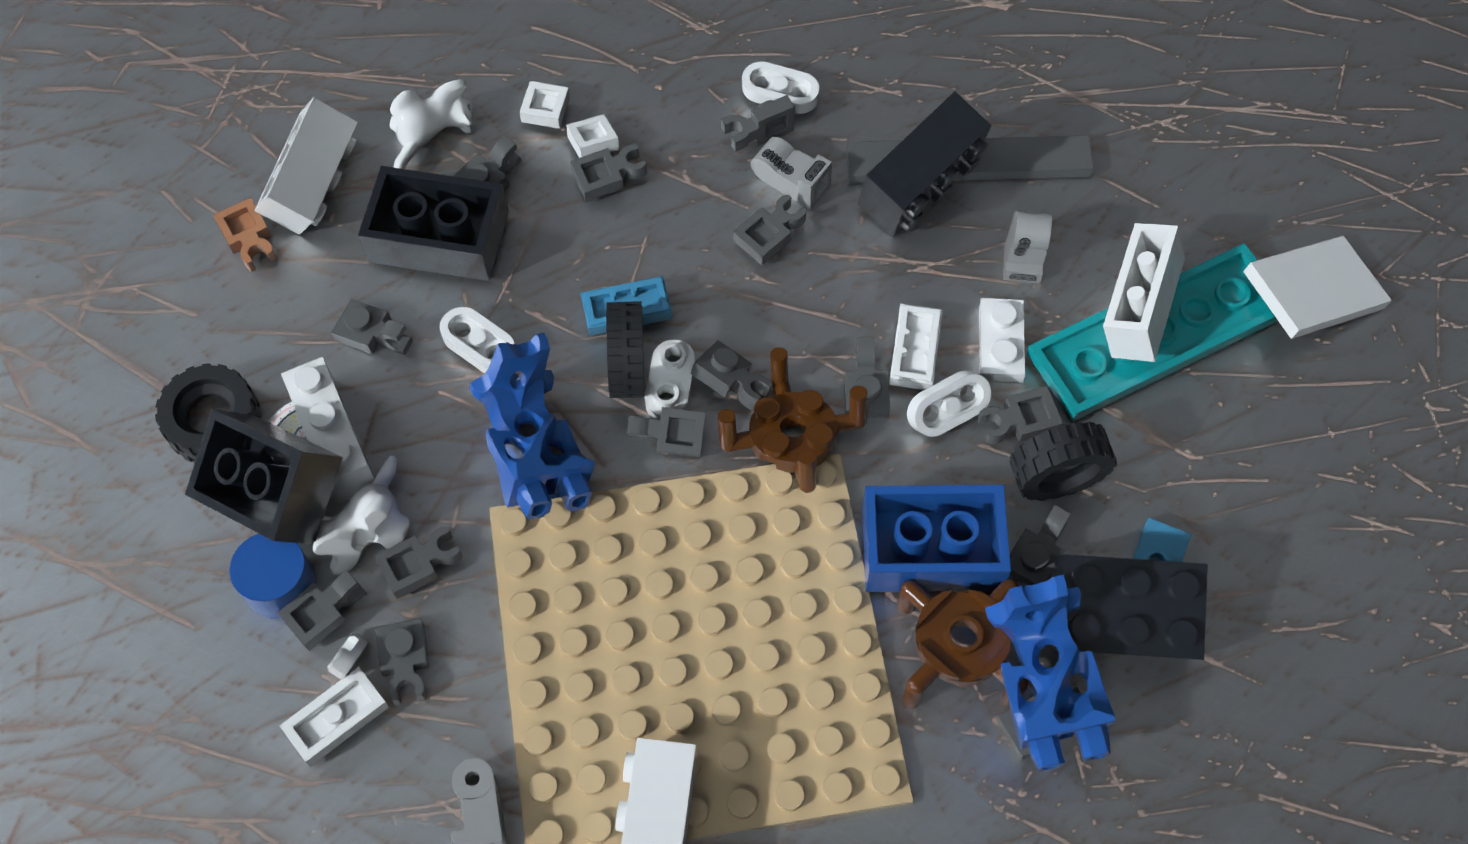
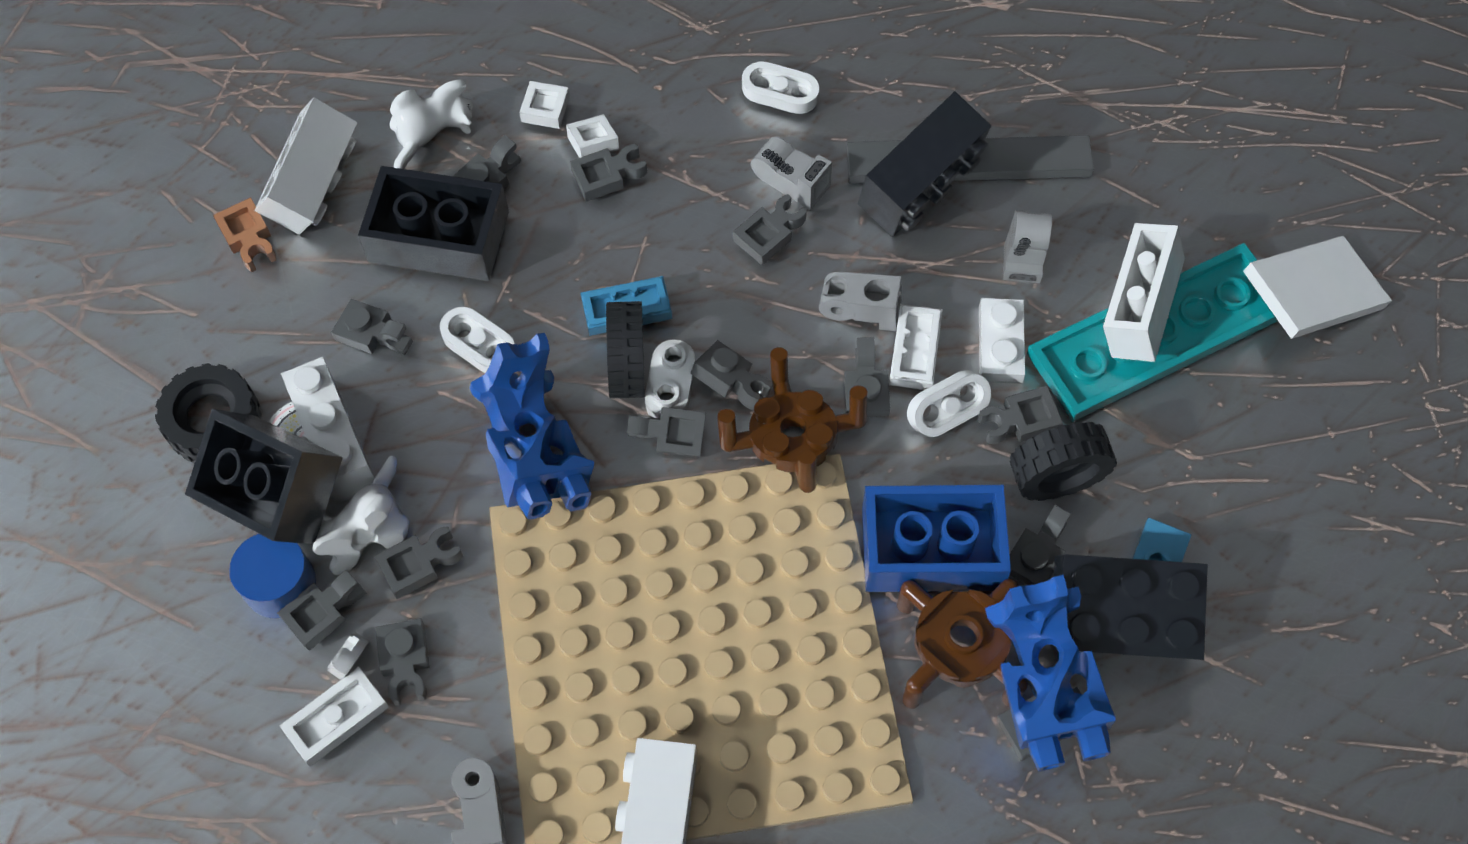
(766, 121): dark grey plate -> none
(862, 298): none -> light grey leg

